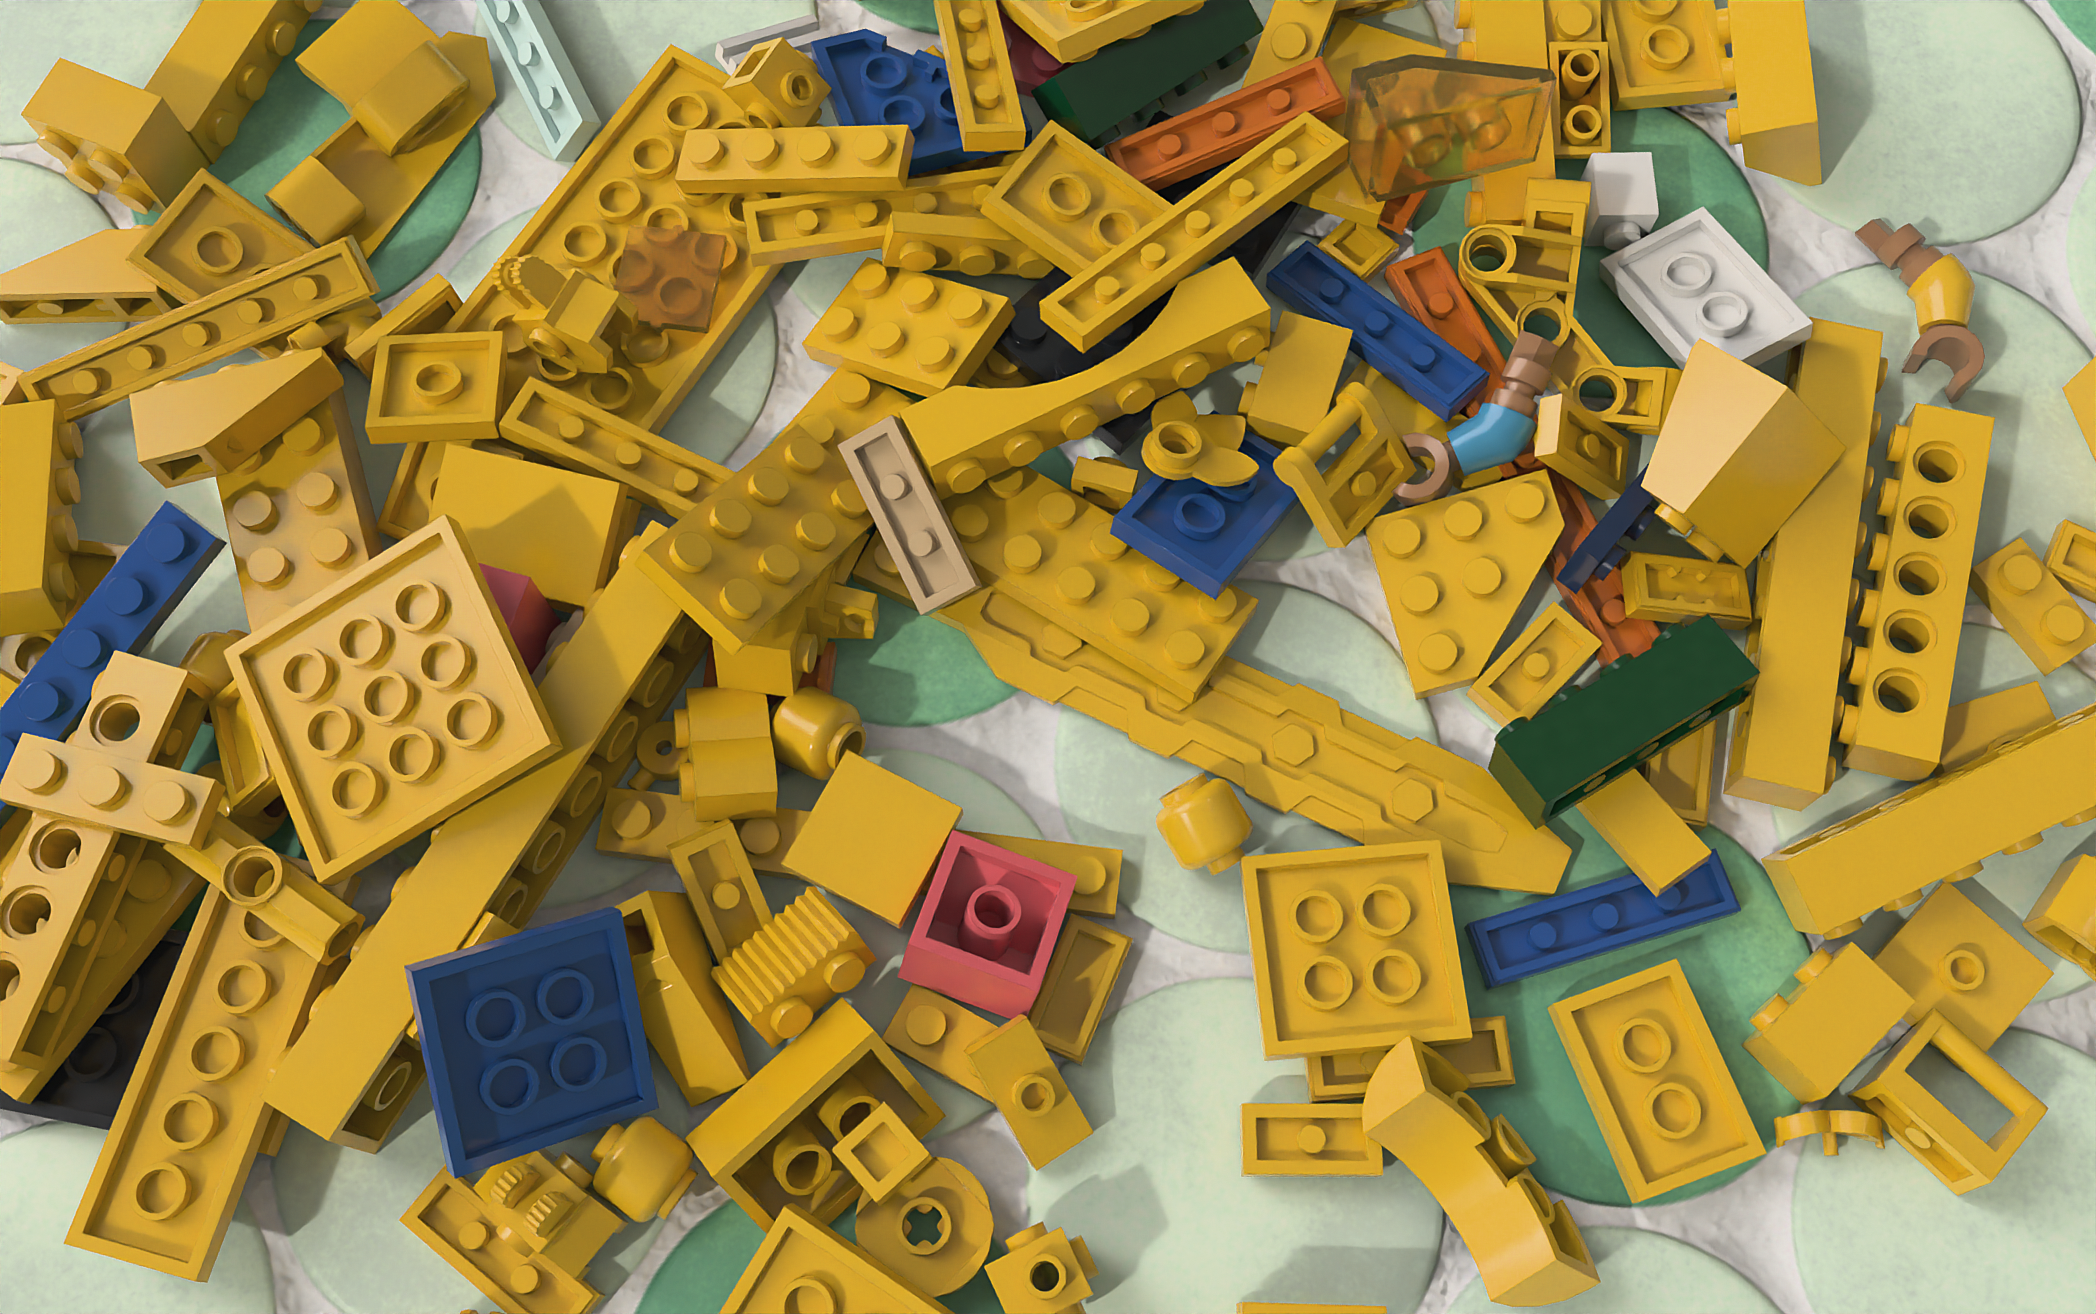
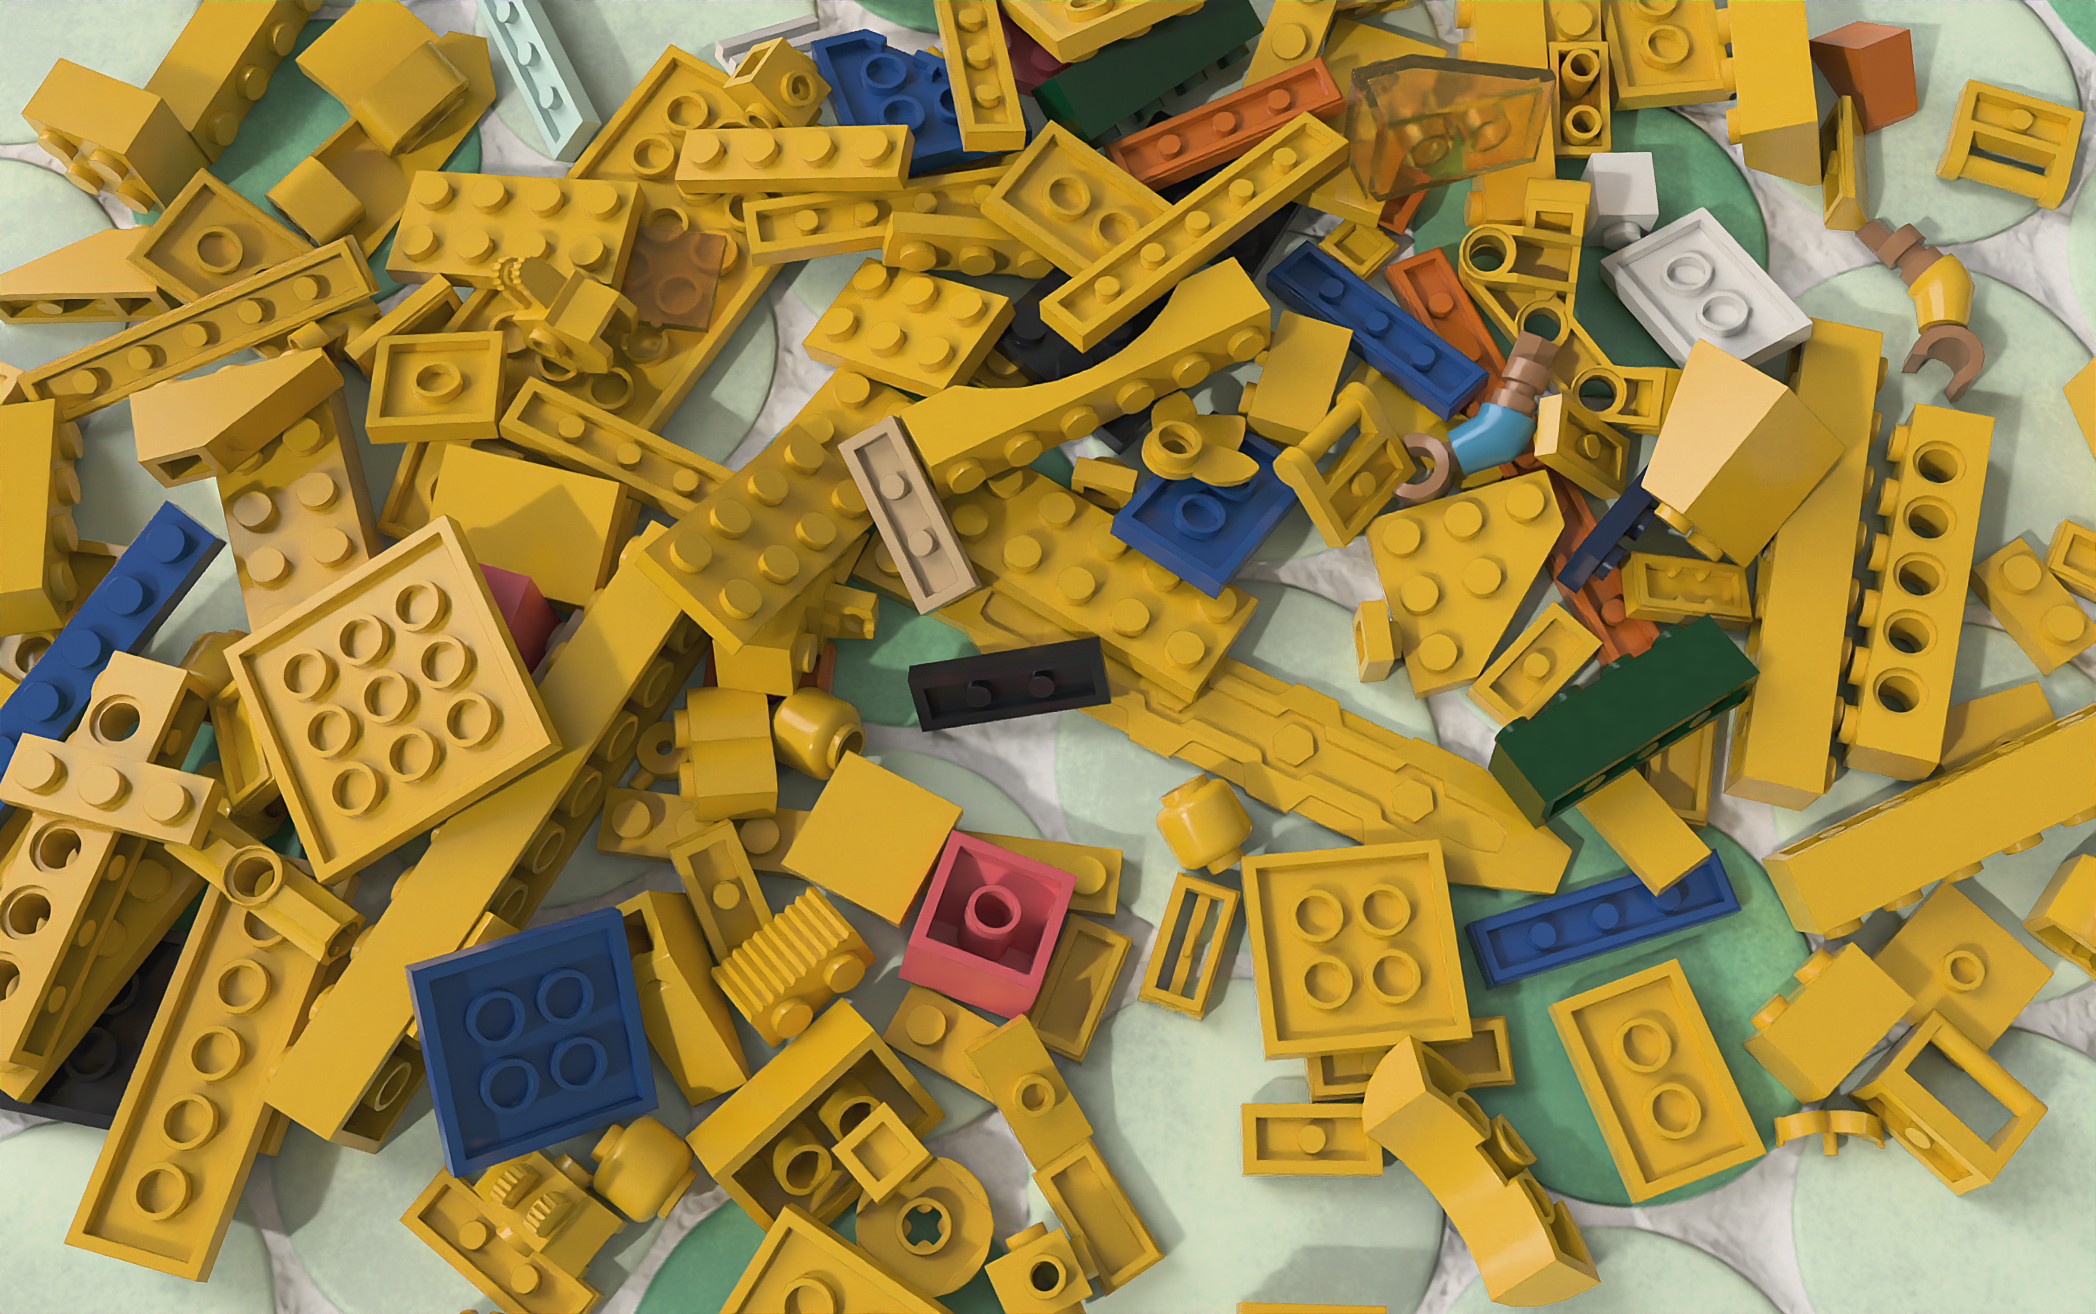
(470, 220): none -> yellow plate
(1010, 684): none -> black plate
(1096, 1207): none -> yellow tile
(1172, 999): none -> yellow tile
(1375, 640): none -> yellow plate
(1844, 168): none -> yellow slope
(1873, 68): none -> orange slope
(2017, 129): none -> yellow plate

